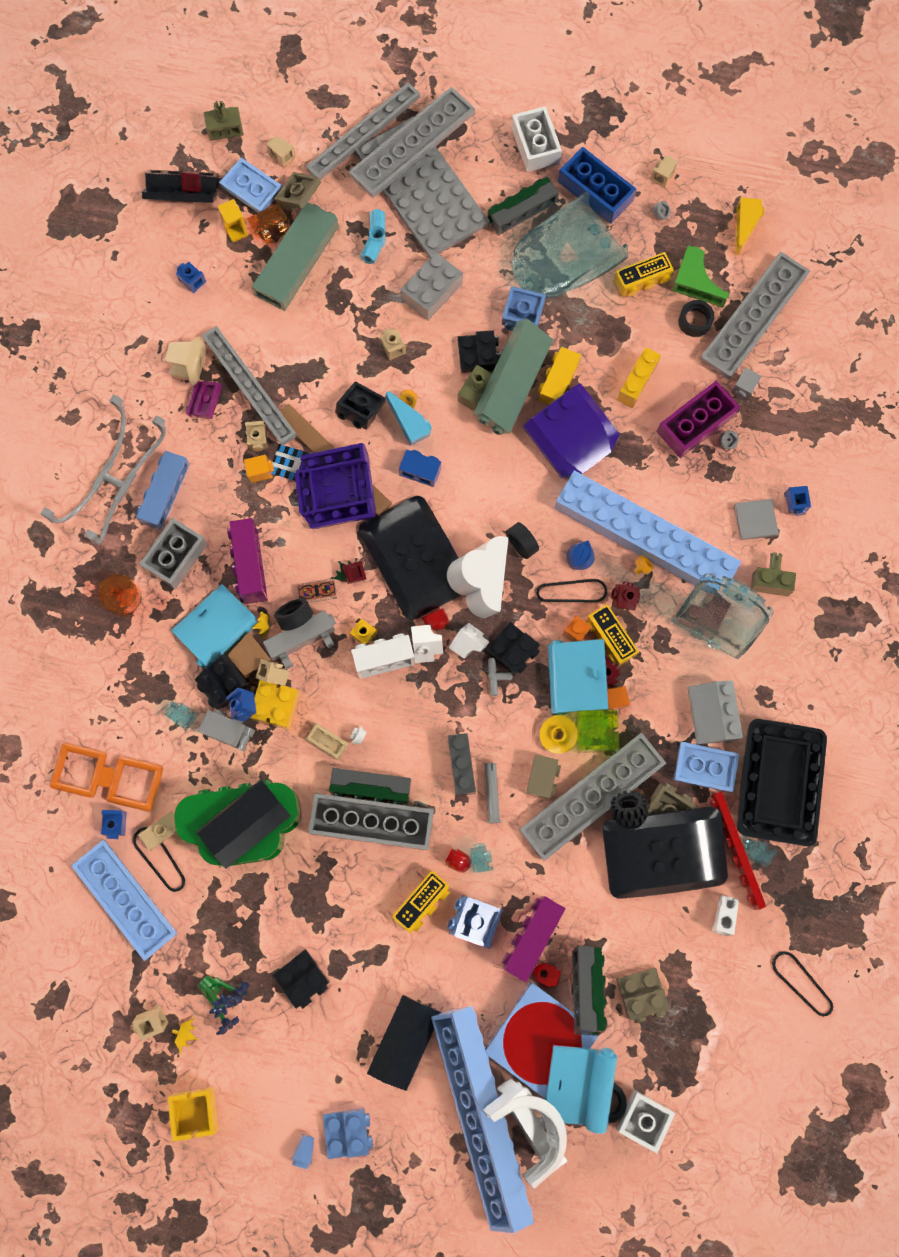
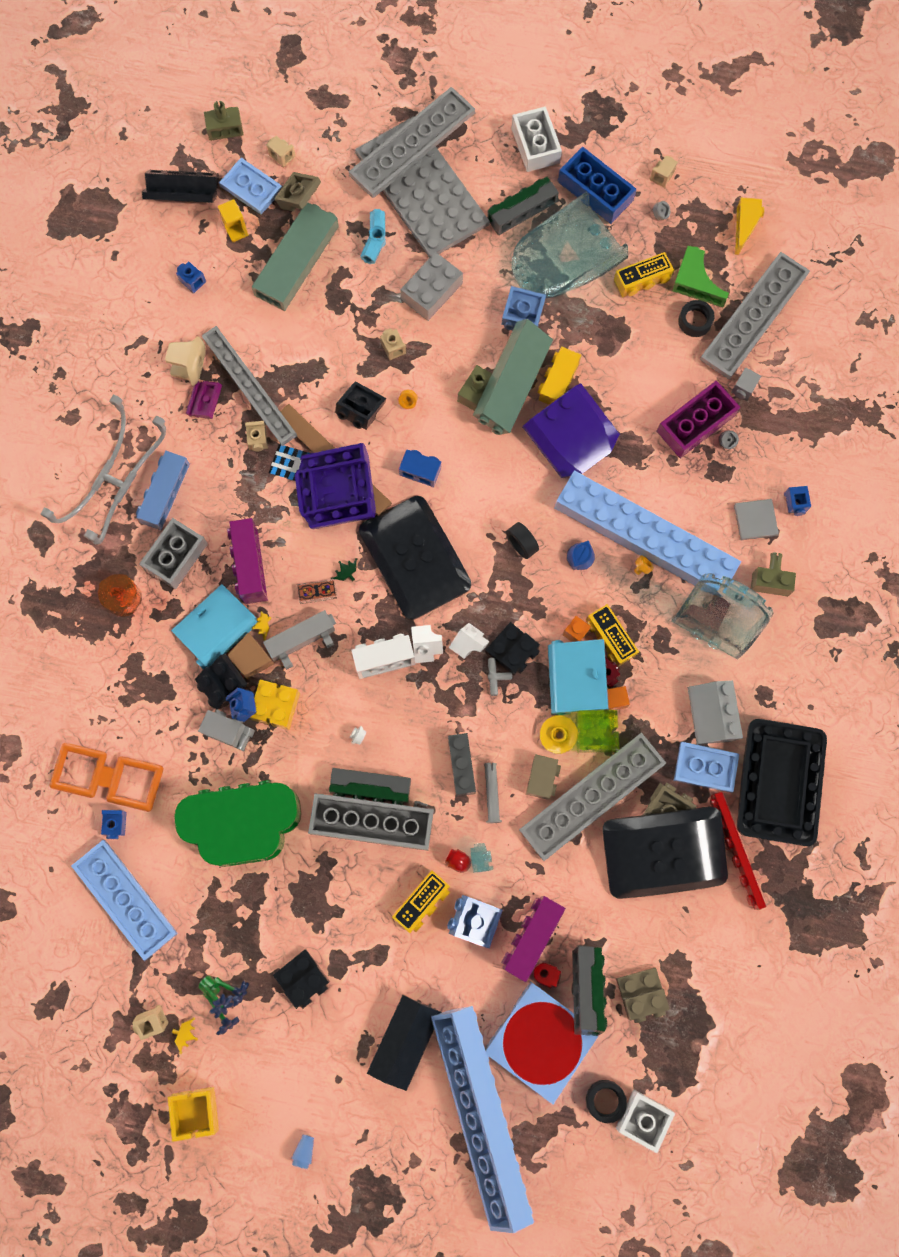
(153, 868): black piece -> none
(159, 831): tan plate -> none
(180, 714): clear light blue brick -> none
(191, 181): dark red tile -> none
(243, 824): black slope -> none
(259, 468): light orange brick -> none
(268, 219): clear orange plate -> none
(272, 672): tan brick -> none
(293, 614): black tyre -> none
(327, 741): tan plate -> none
(347, 1133): medium blue plate -> none
(354, 572): dark red tile -> none
(363, 131): light grey plate -> none
(363, 638): yellow plate -> none
(411, 422): medium azure slope -> none
(437, 620): red piece -> none
(478, 350): black plate -> none
(481, 576): white brick -> none
(548, 1146): white piece -> none
(571, 582): black piece -> none
(584, 1085): medium azure door -> none
(625, 596): dark red brick -> none
(629, 800): black tyre -> none
(639, 377): yellow brick -> none
(725, 916): white leg -> none
(759, 853): clear light blue brick -> none
(811, 978): black piece -> none

